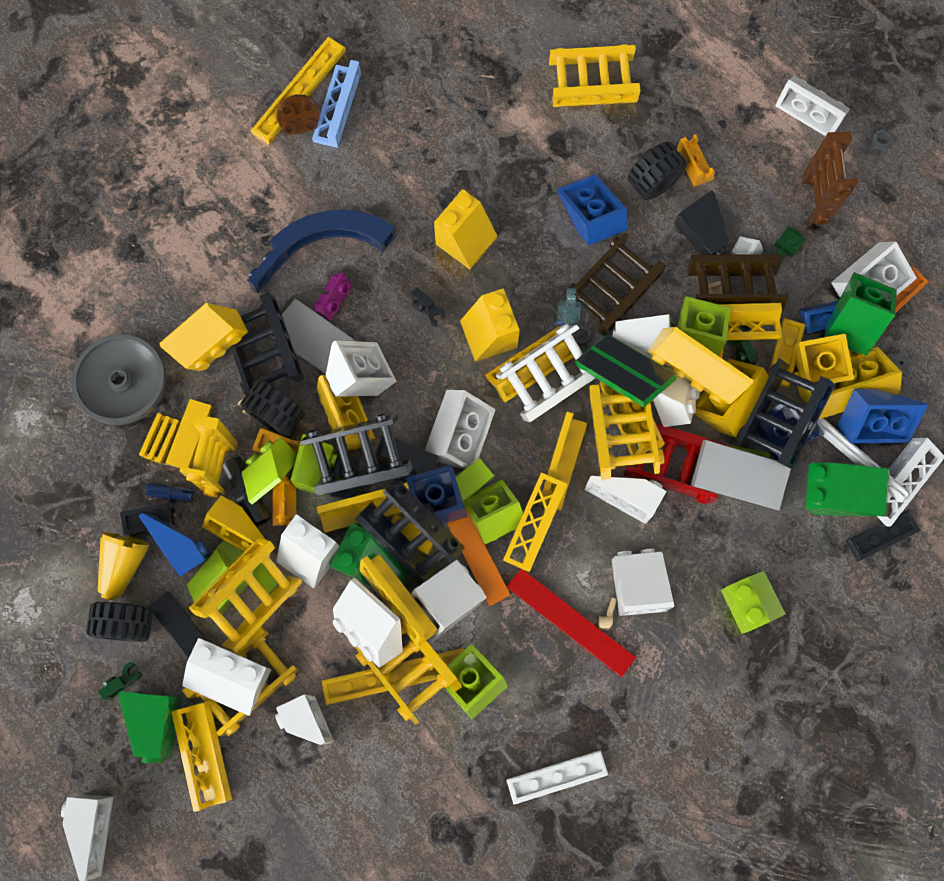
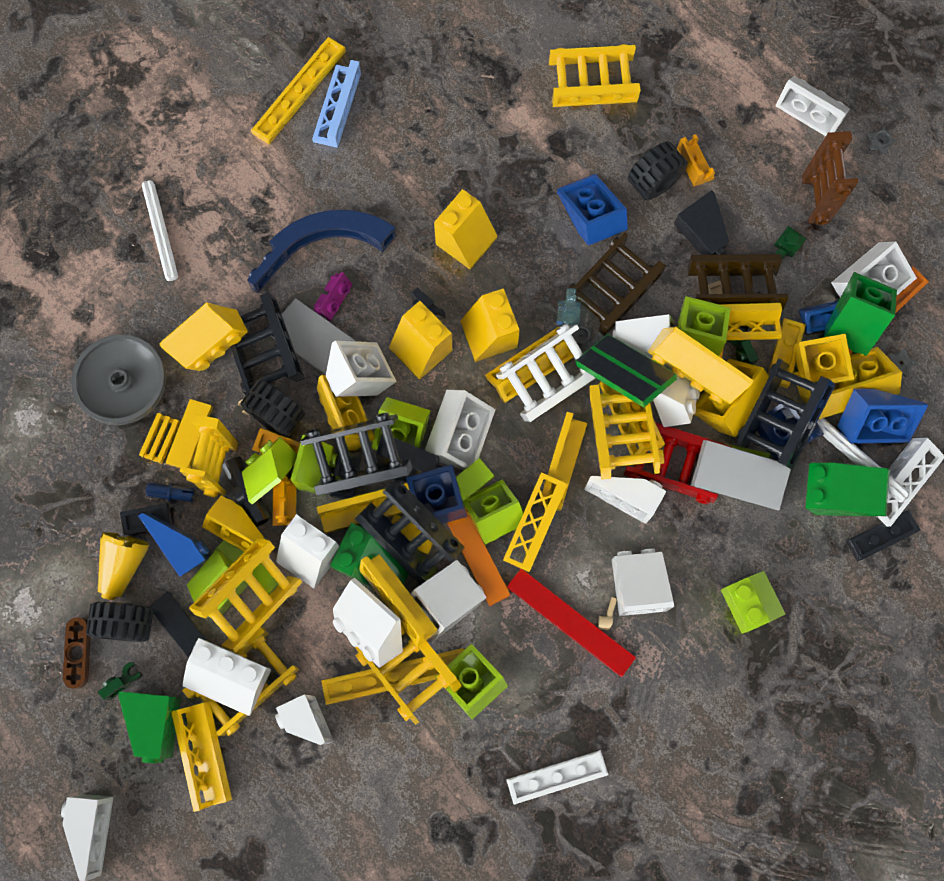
(69, 671): none -> reddish brown beam
(160, 230): none -> white axle
(288, 114): reddish brown plate -> none
(410, 424): none -> lime slope
(421, 340): none -> yellow slope
(747, 246): white slope -> none

